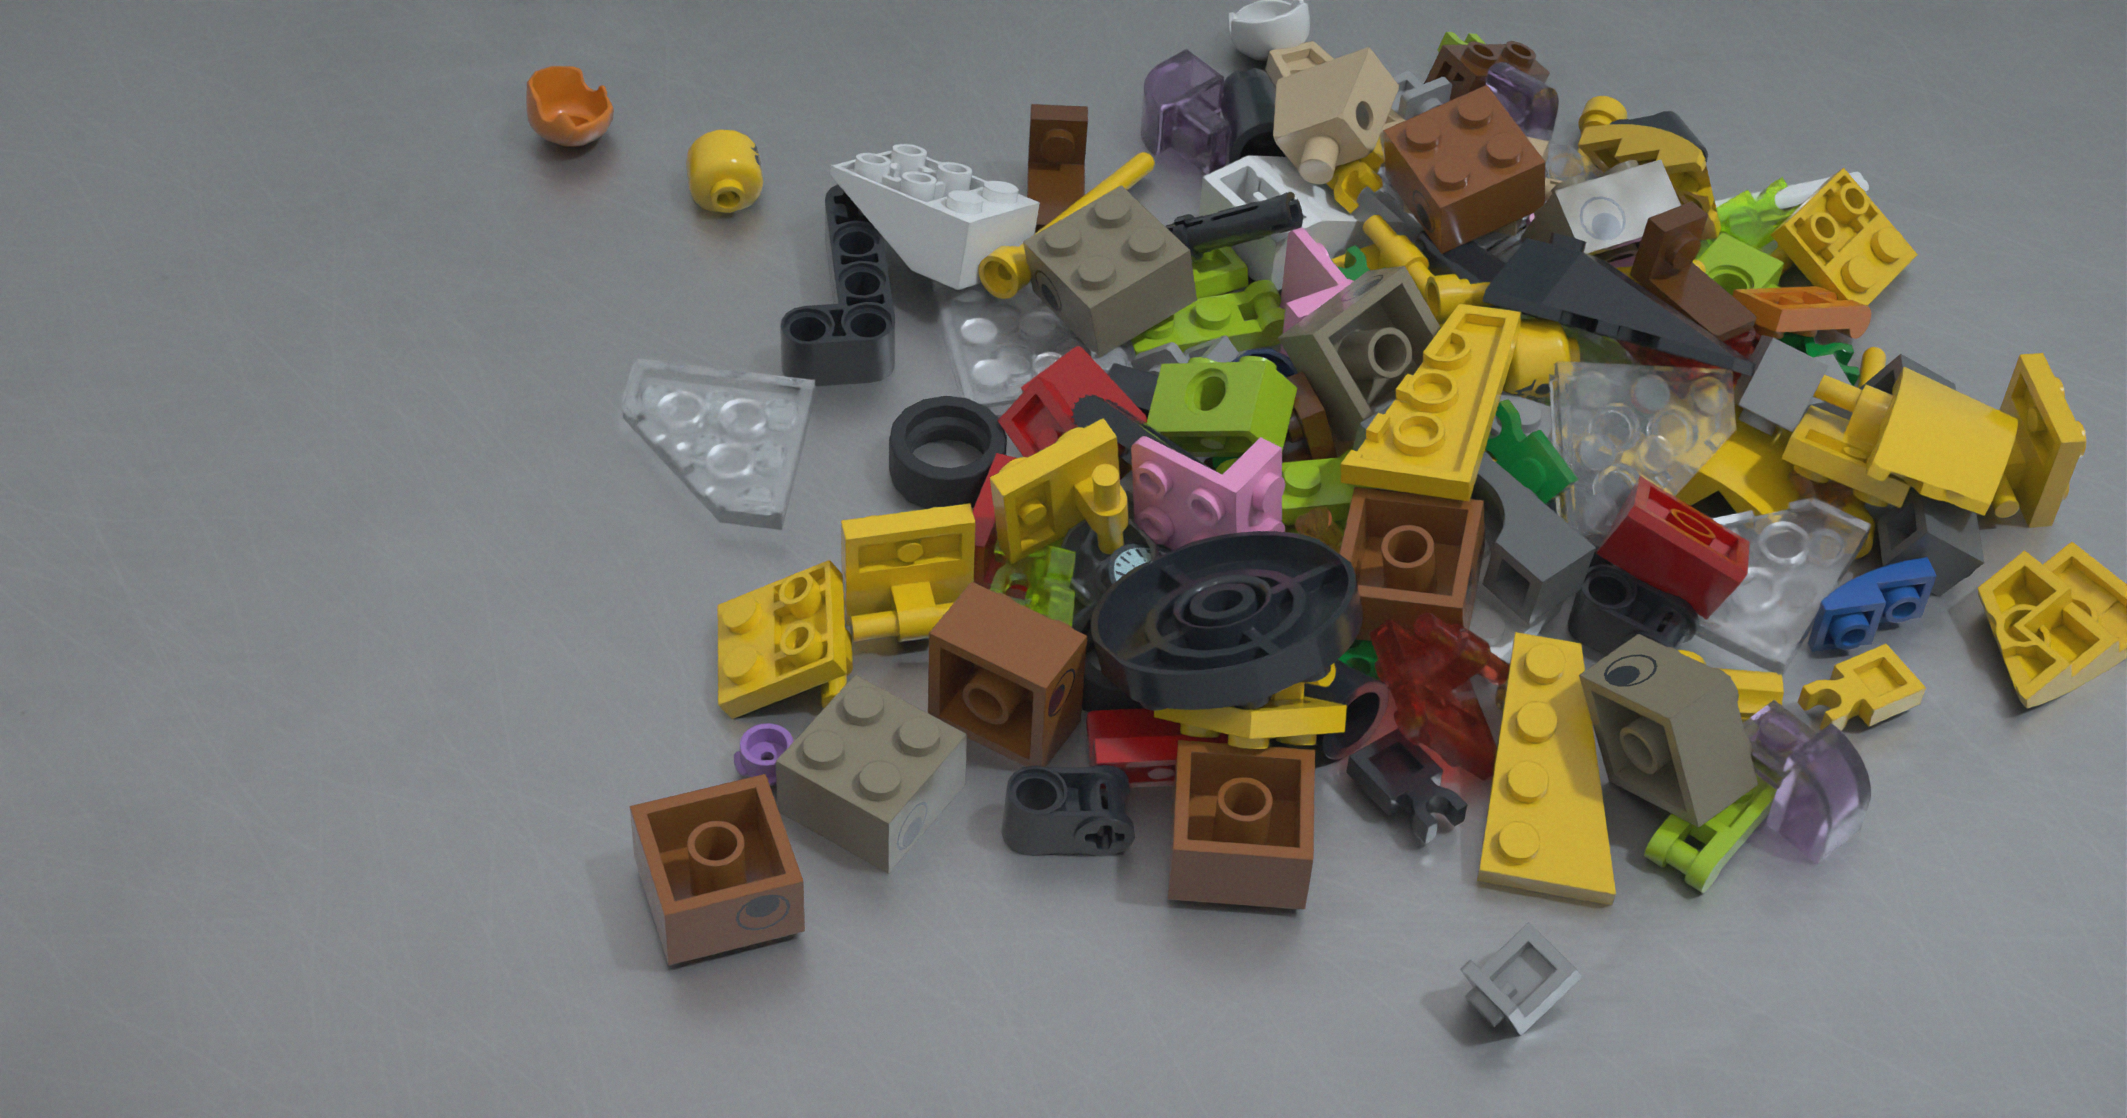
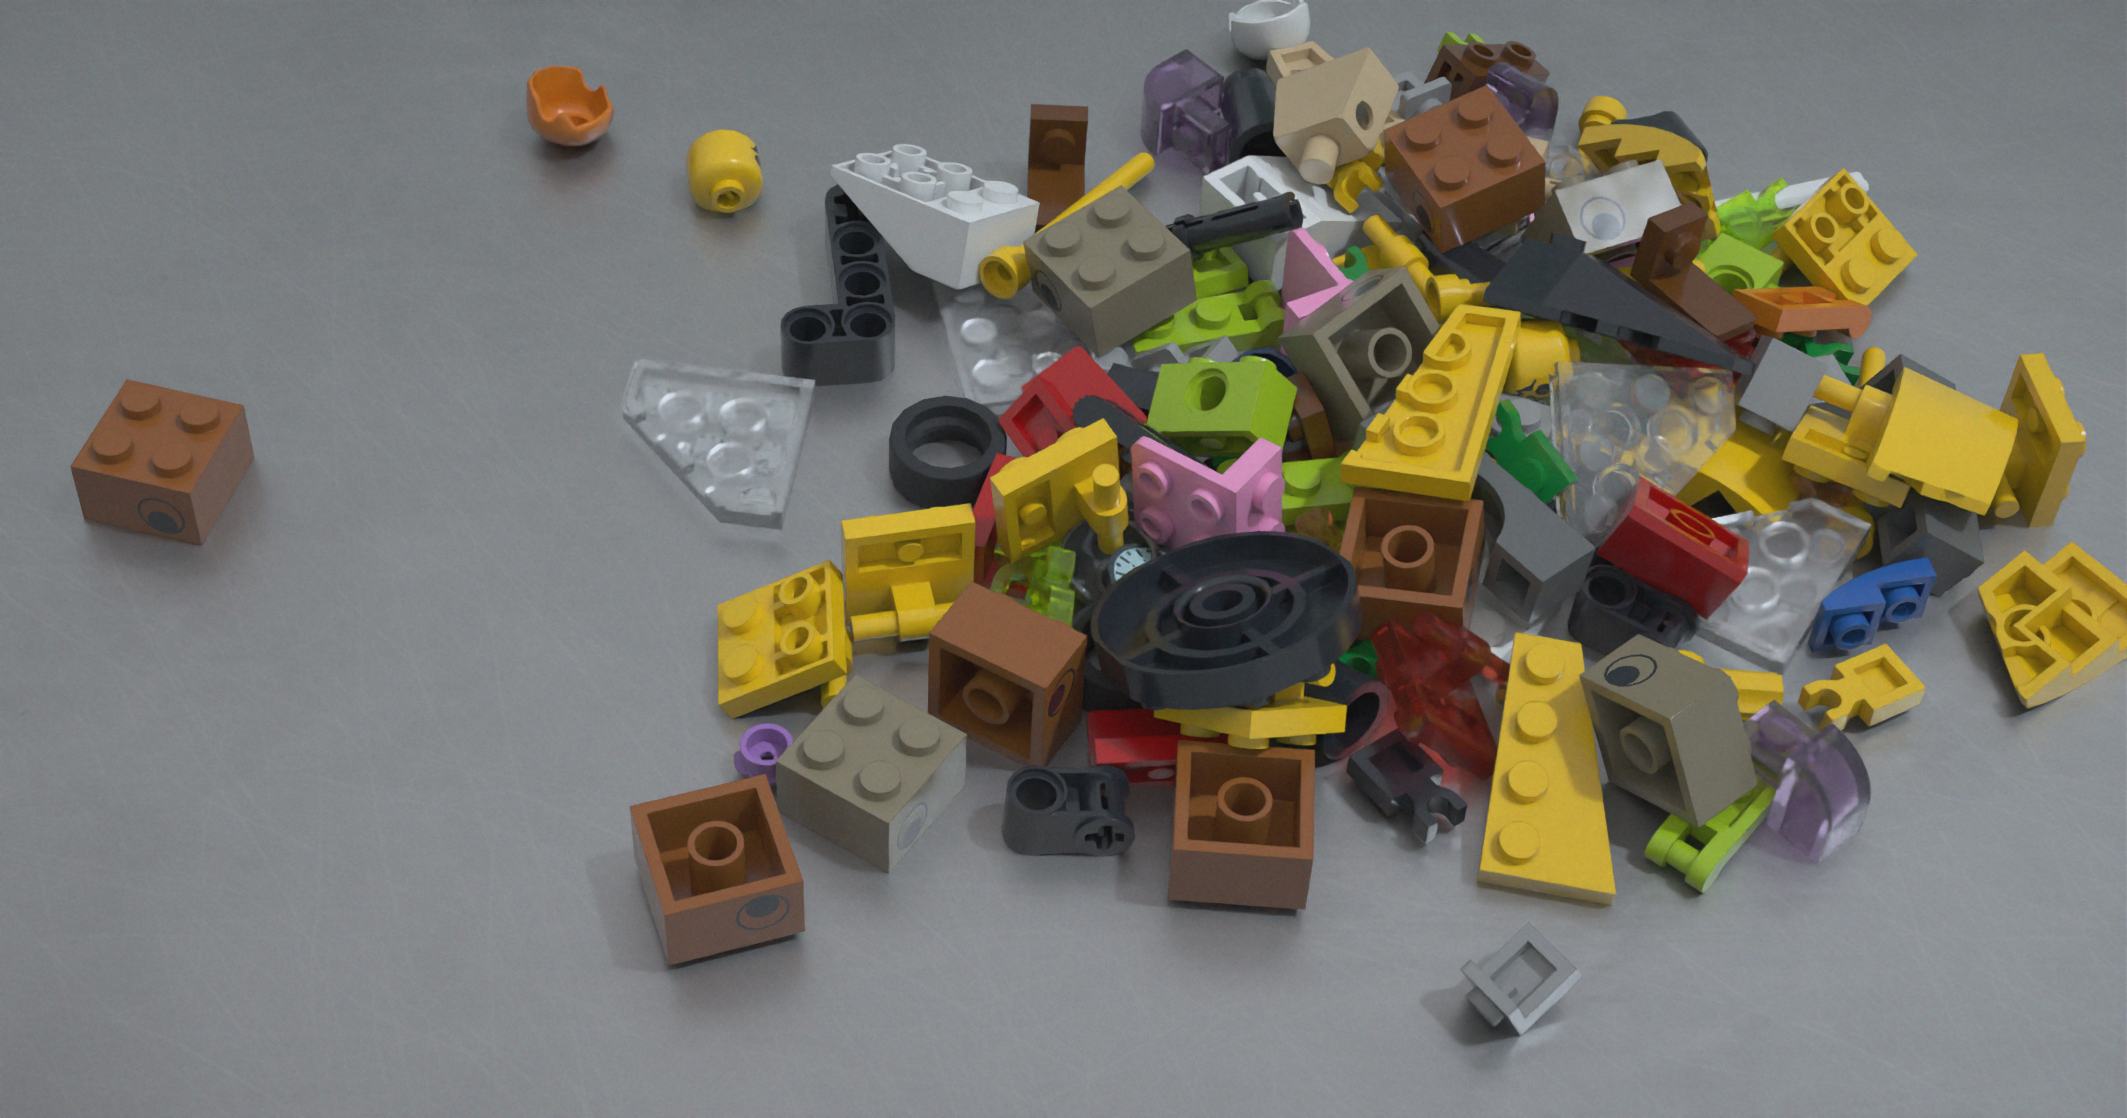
(163, 462): none -> dark orange brick

